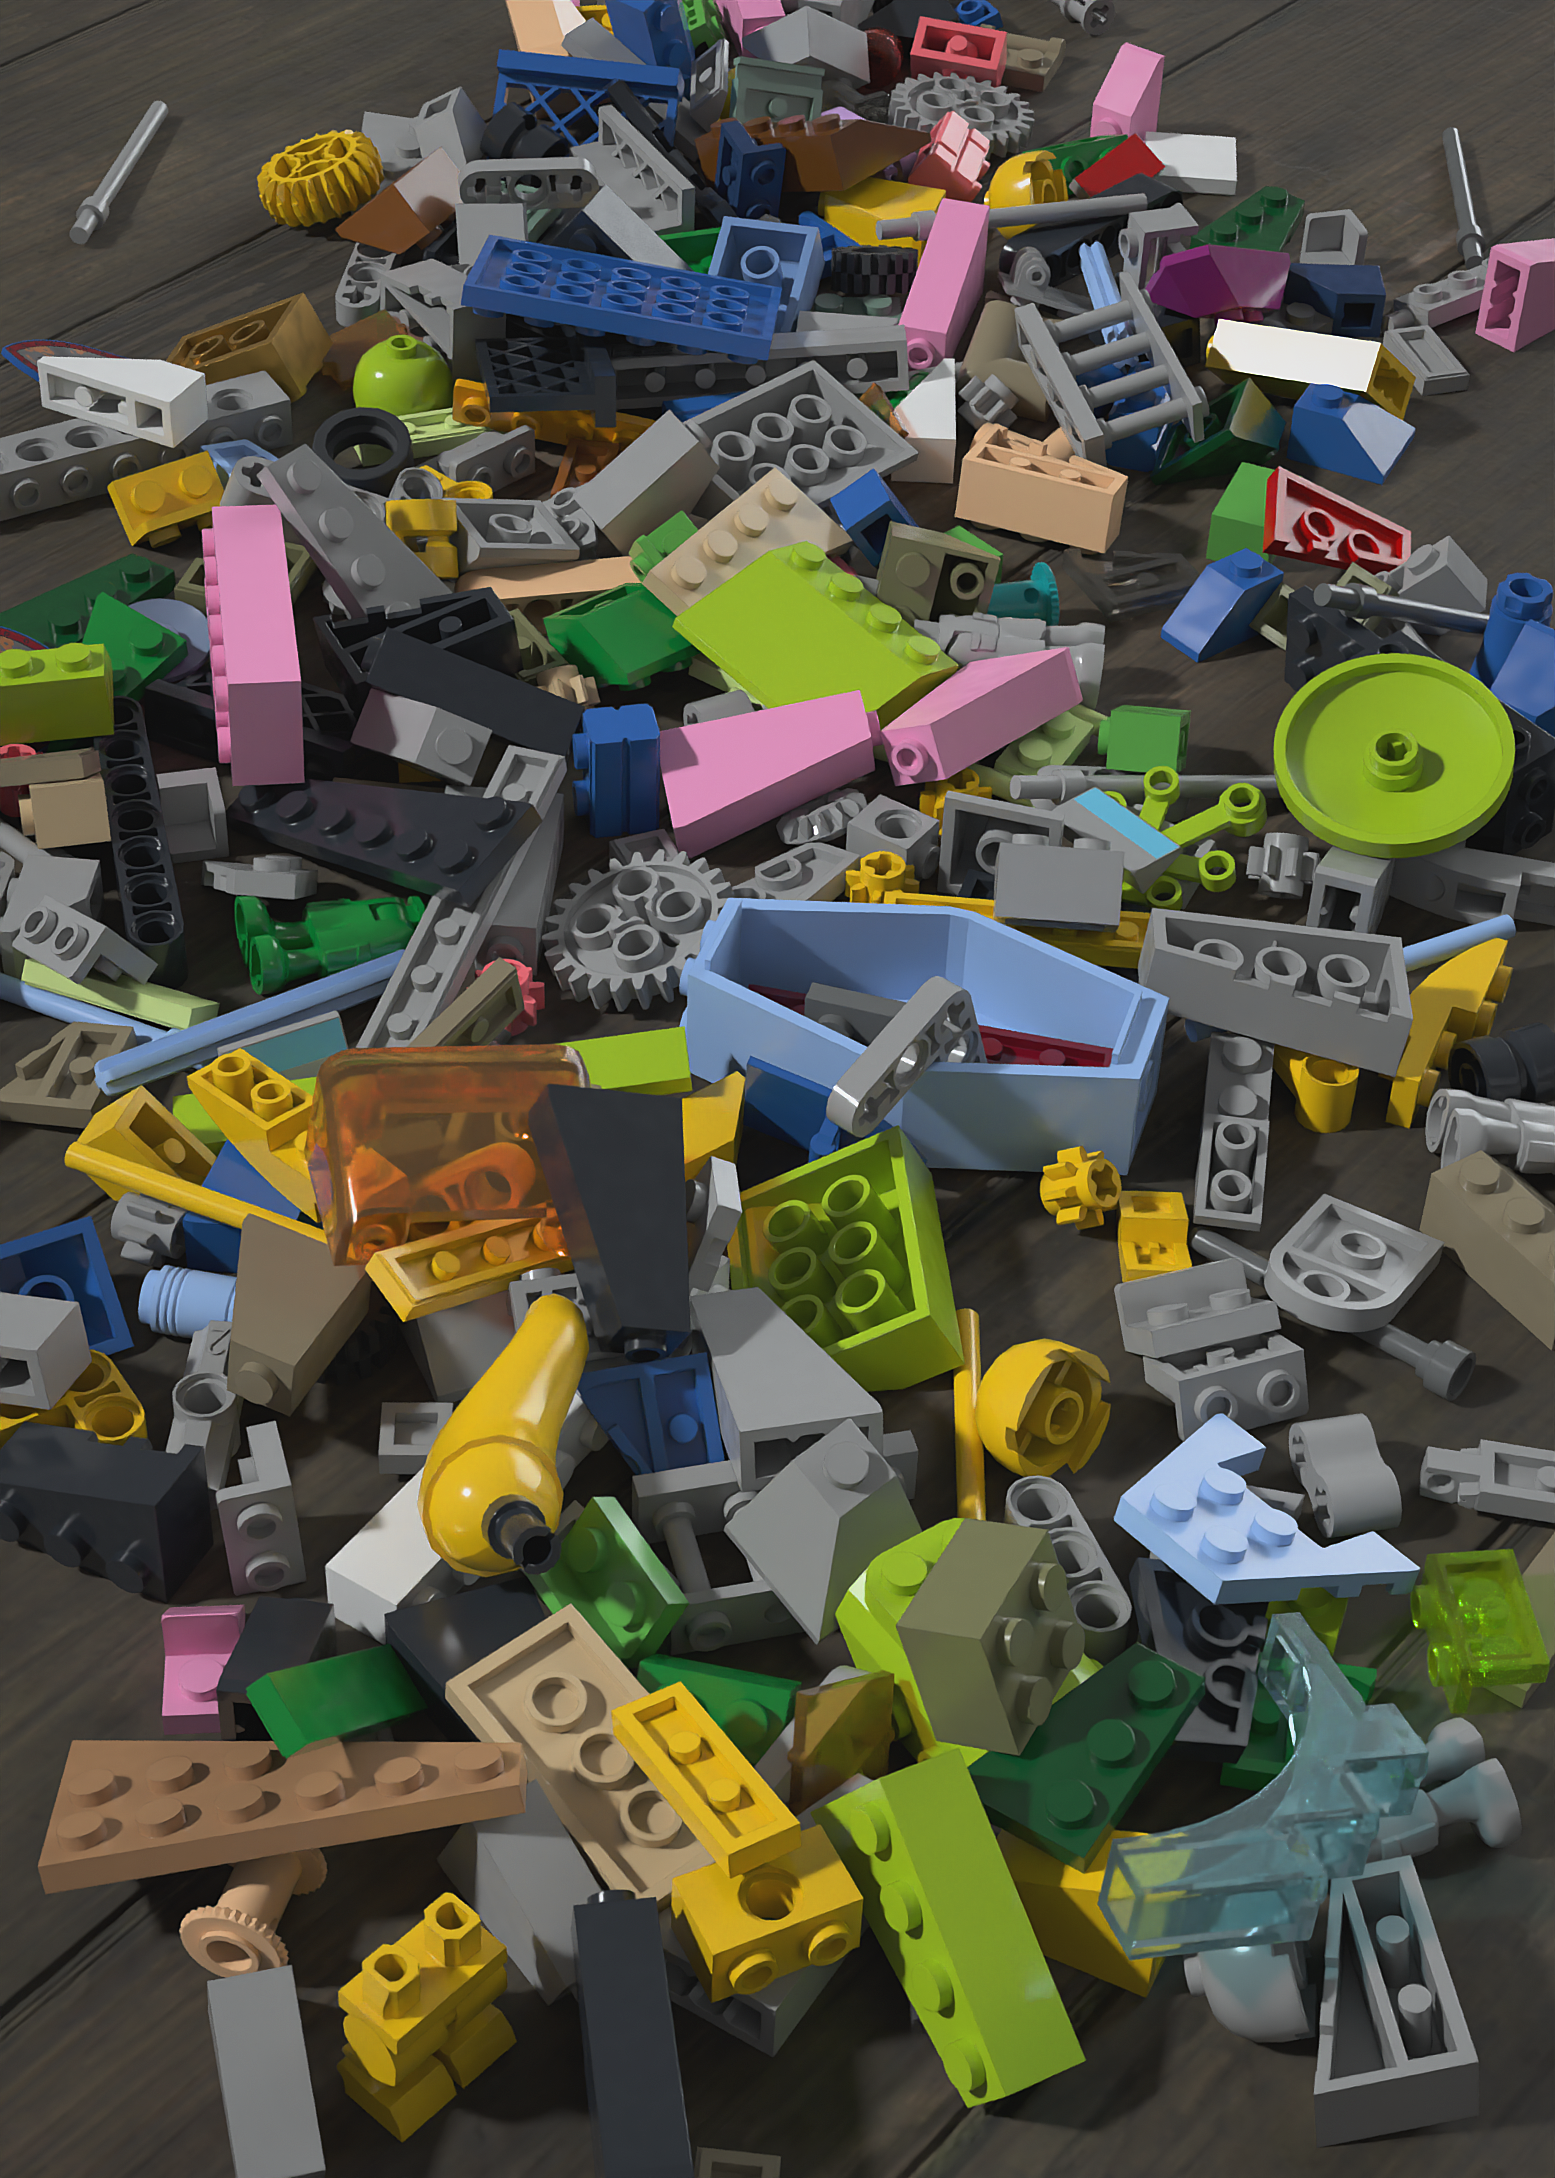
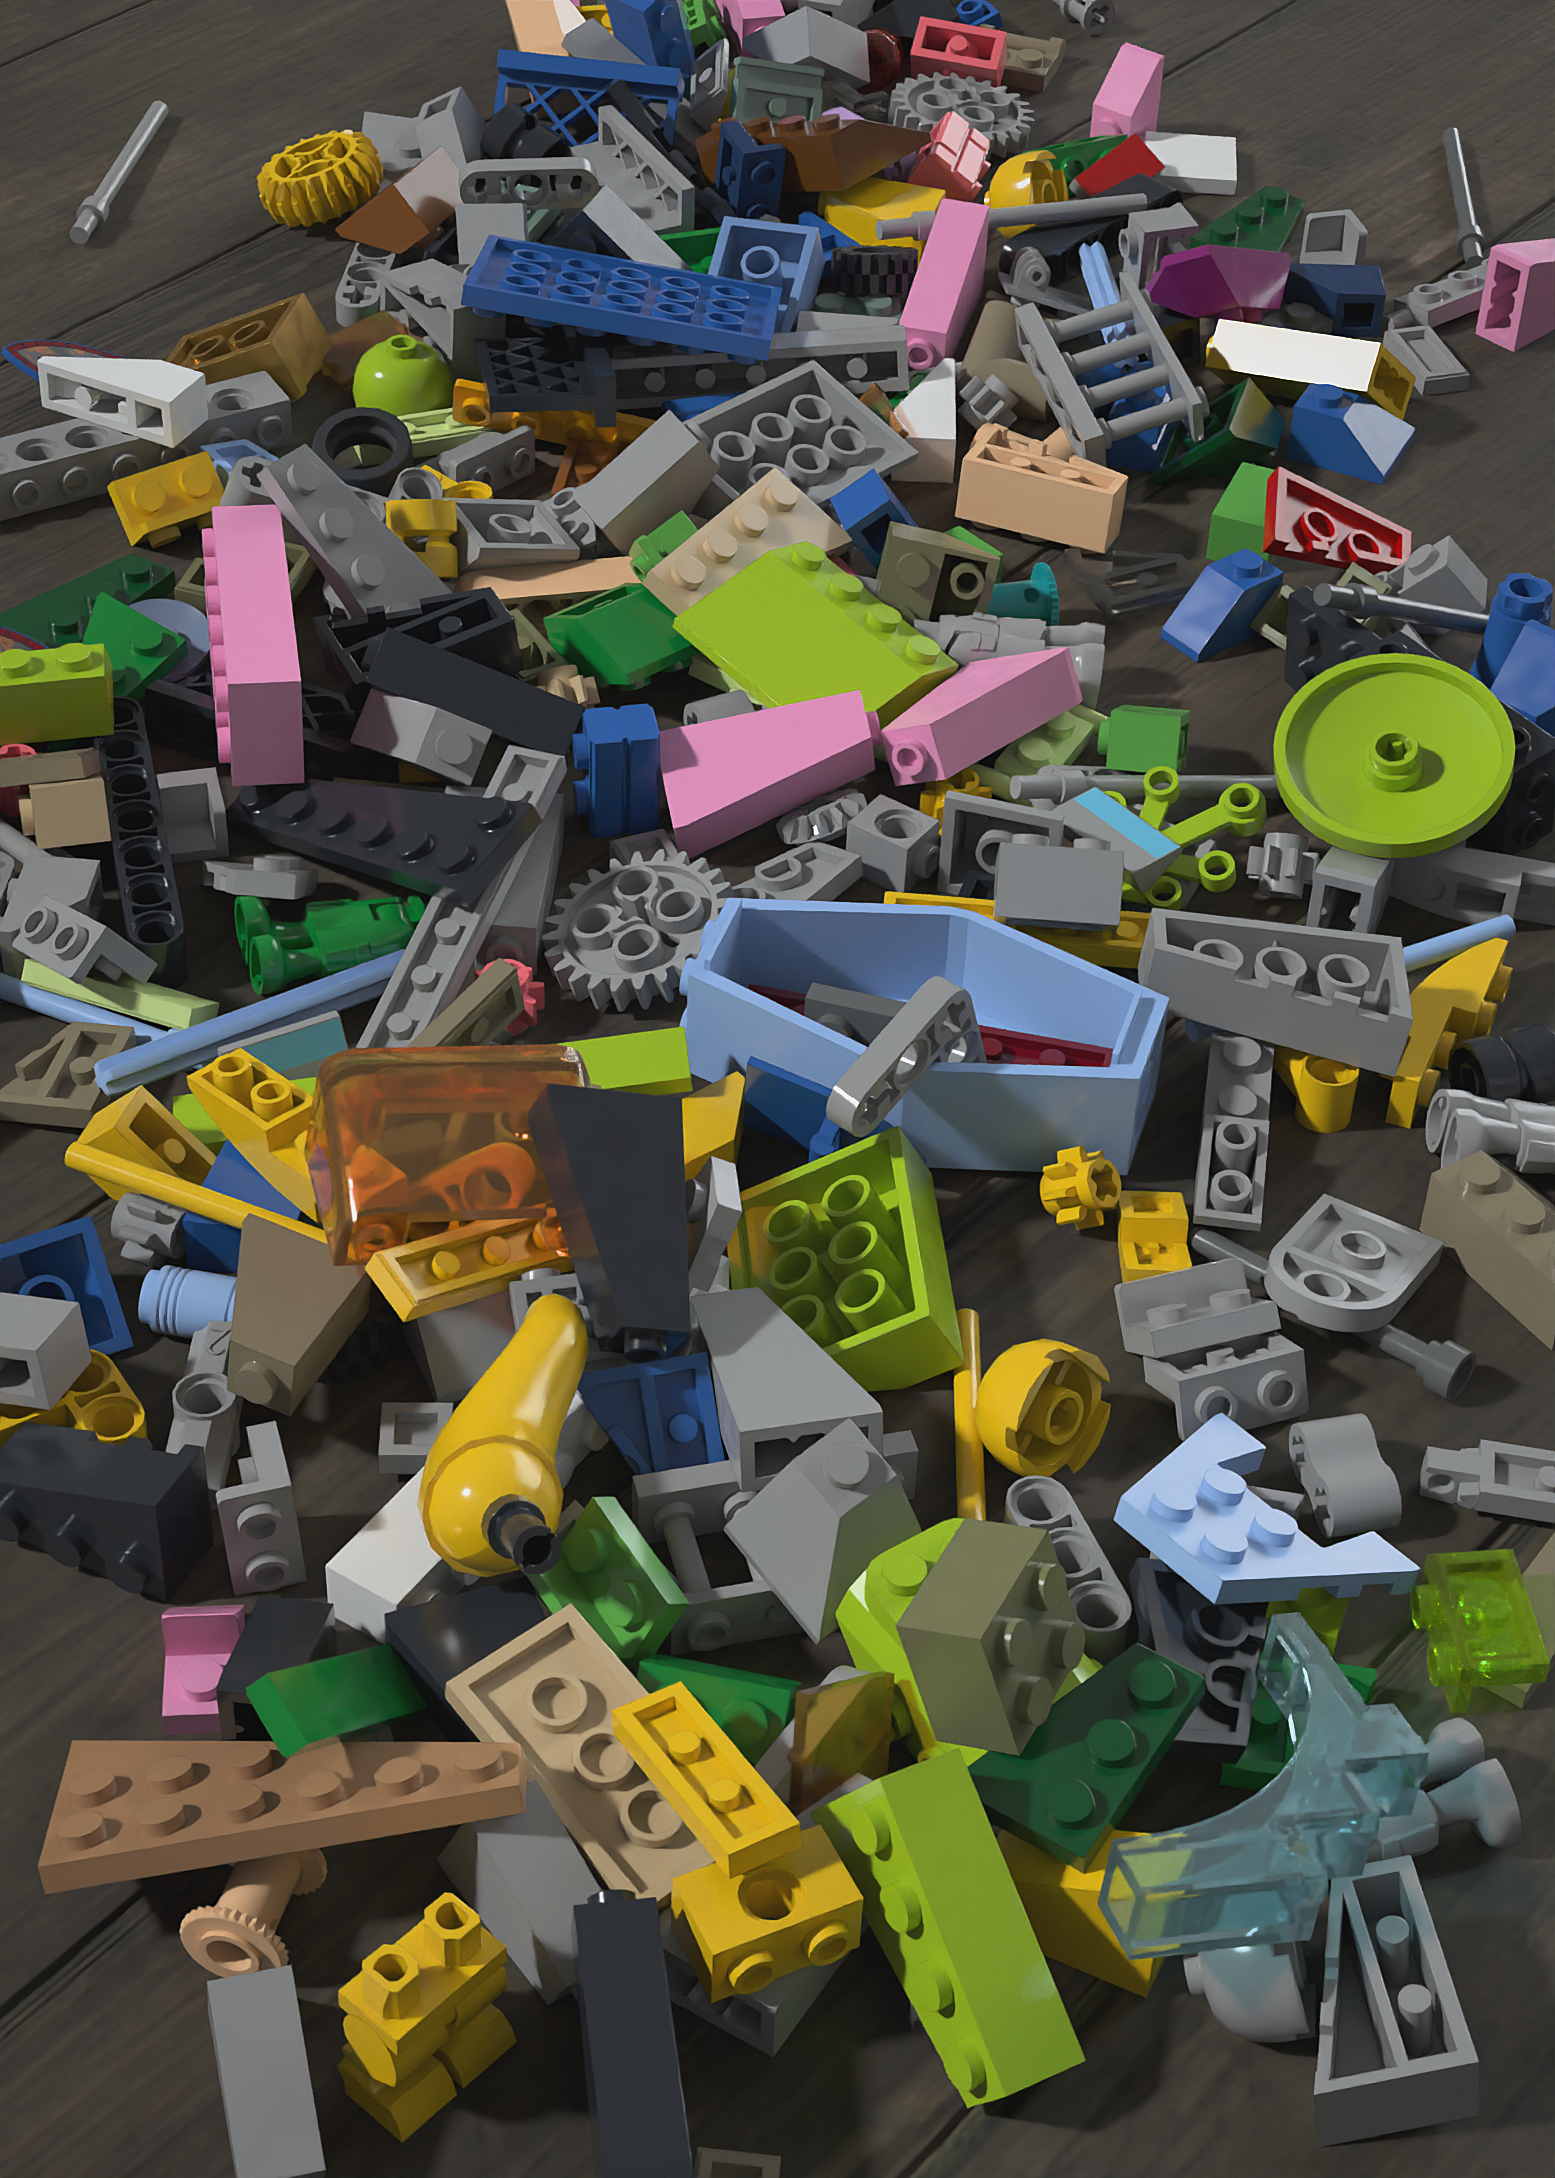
(880, 873): yellow gear -> none

